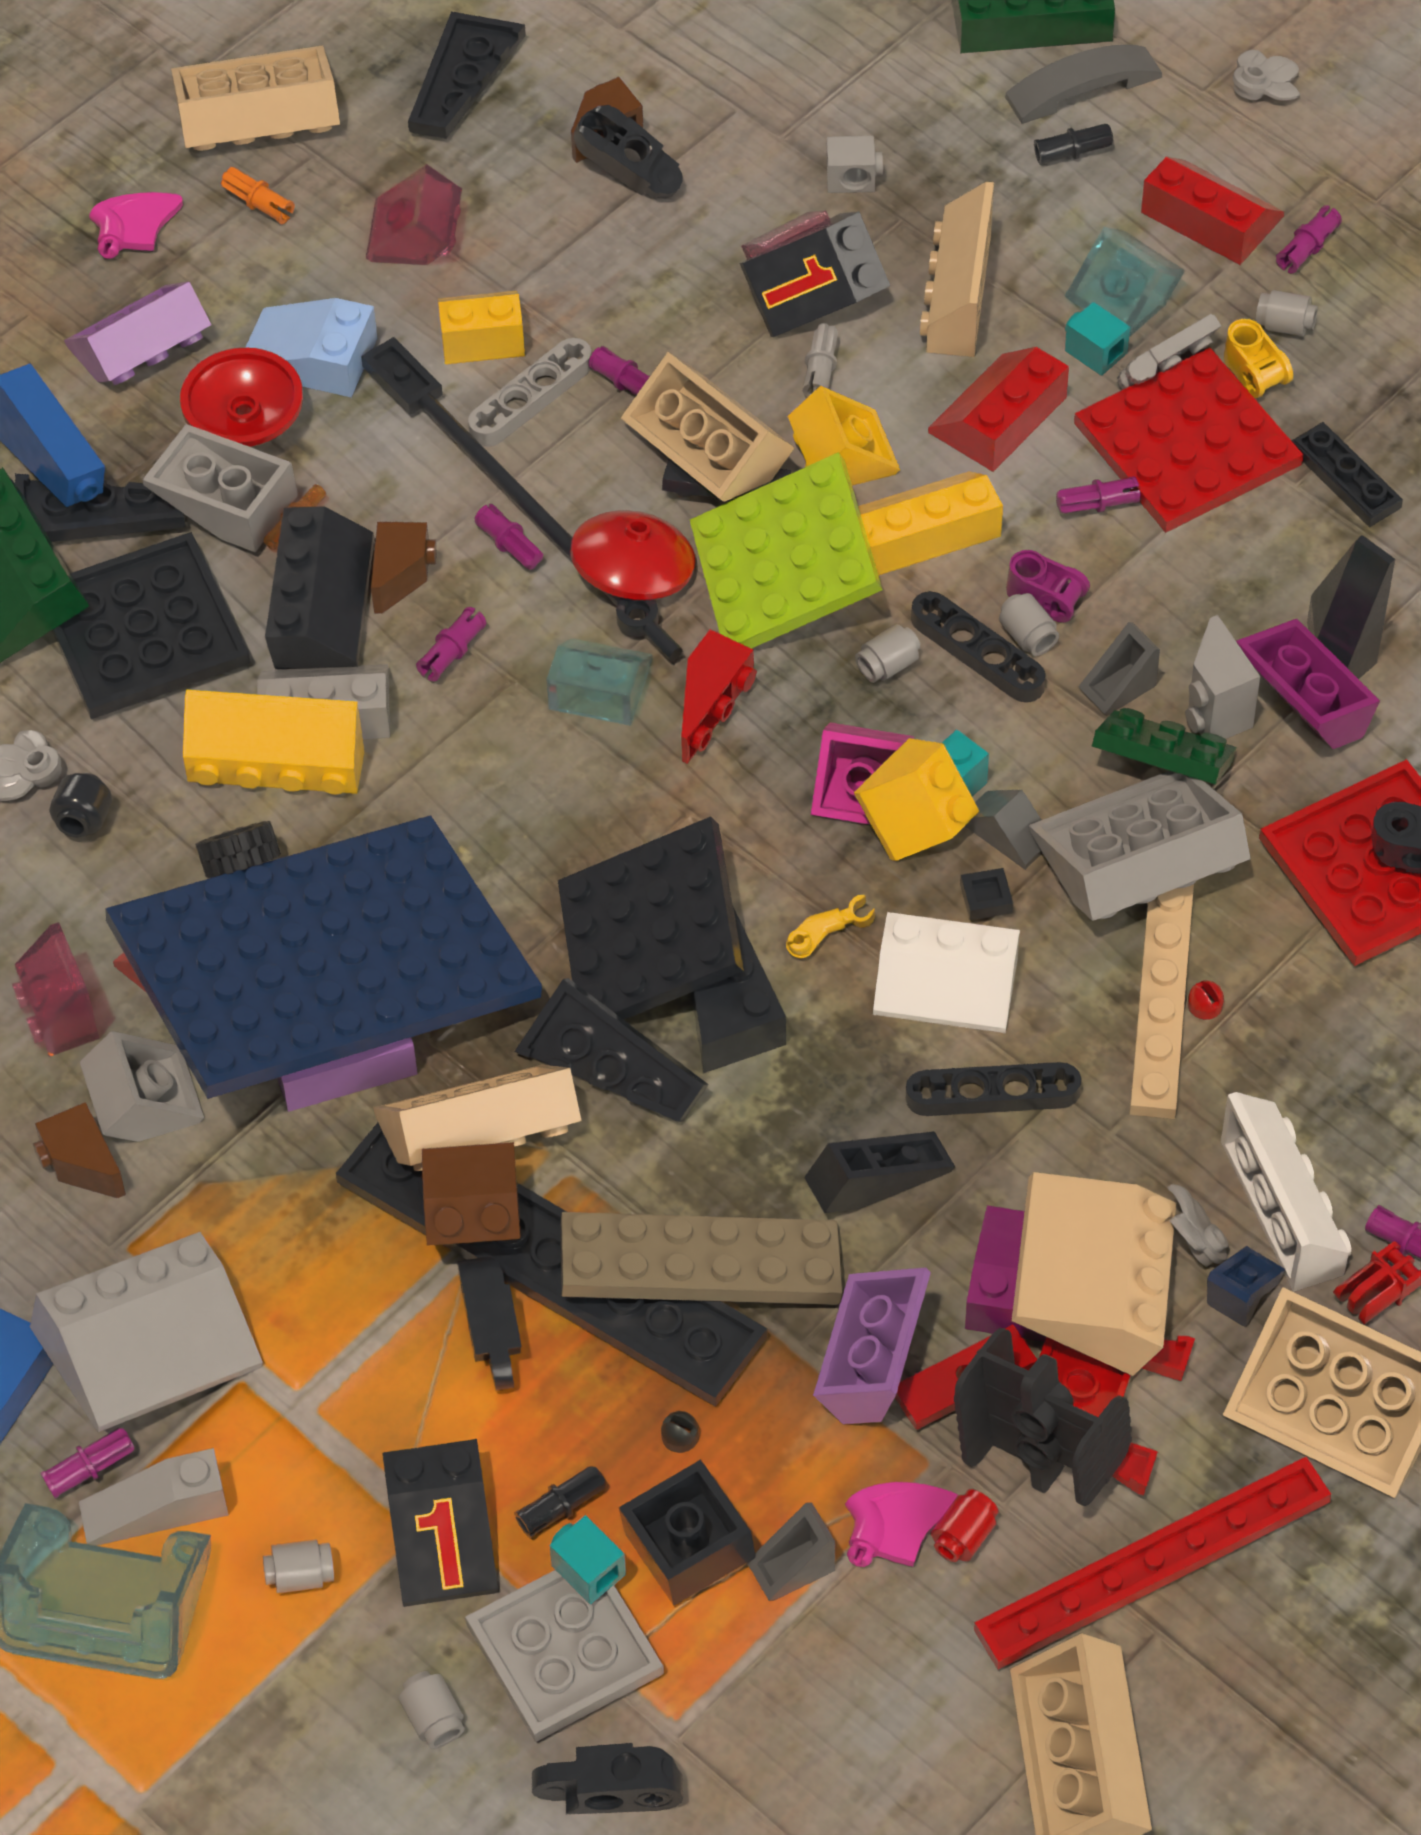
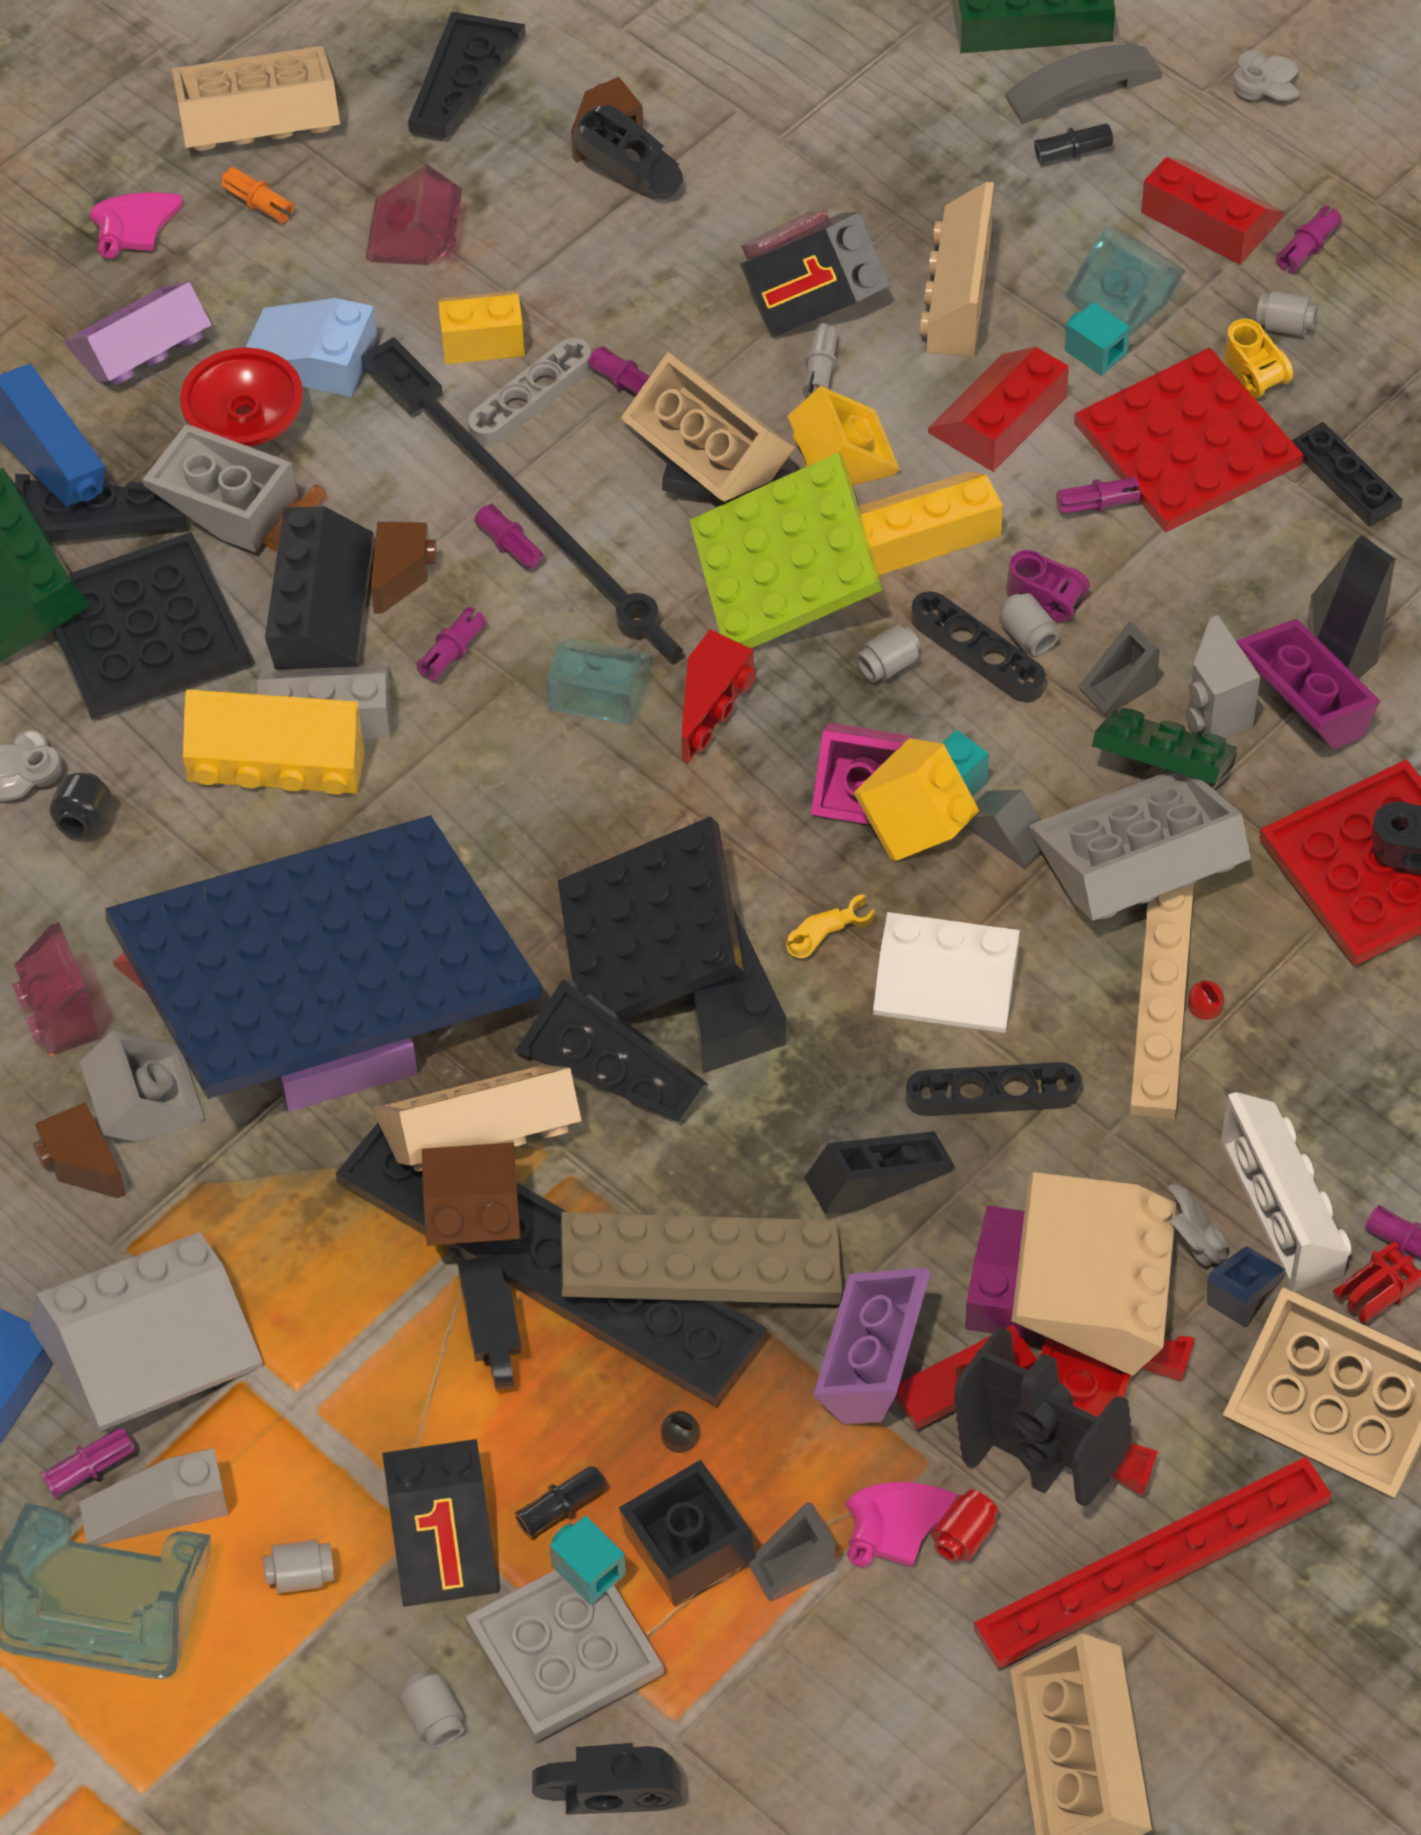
(238, 849): black tyre -> none
(632, 555): red dish -> none
(852, 164): light grey brick -> none
(986, 894): black plate -> none
(1168, 353): light grey hinge -> none

